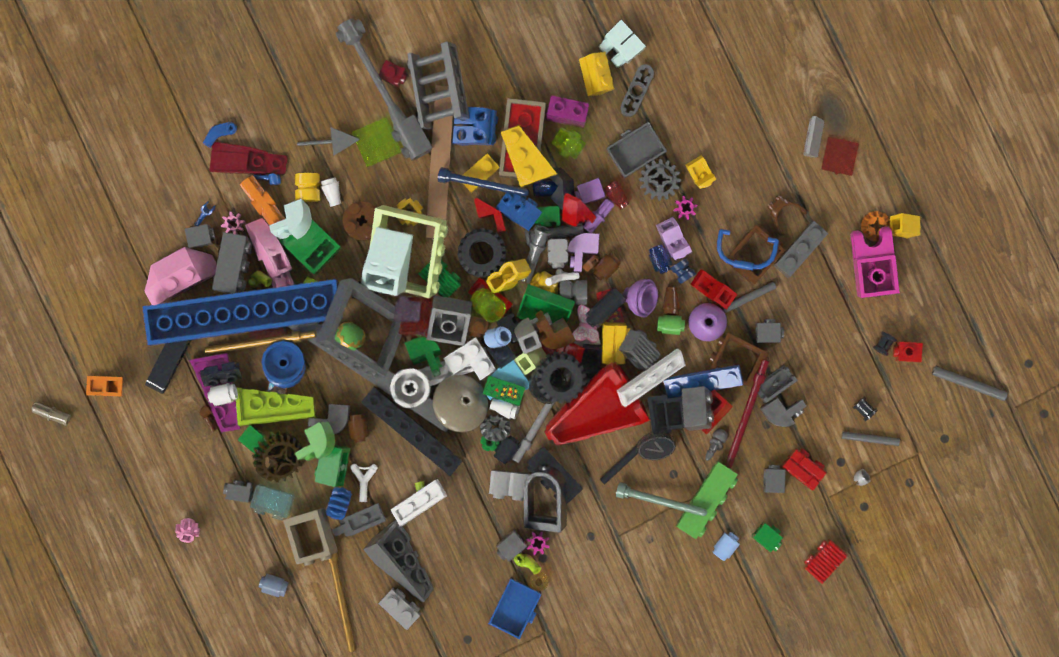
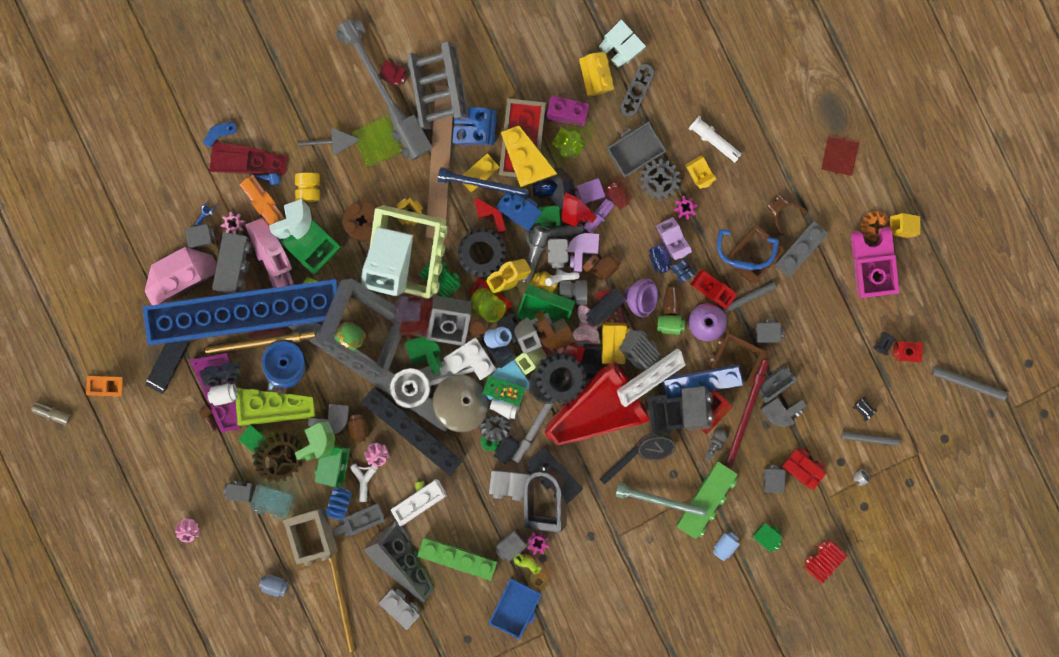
(258, 278): lime arm -> none
(331, 190): white cone -> none
(376, 454): none -> bright pink gear
(457, 558): none -> bright green brick
(707, 133): none -> white pin
(813, 137): light grey slope -> none

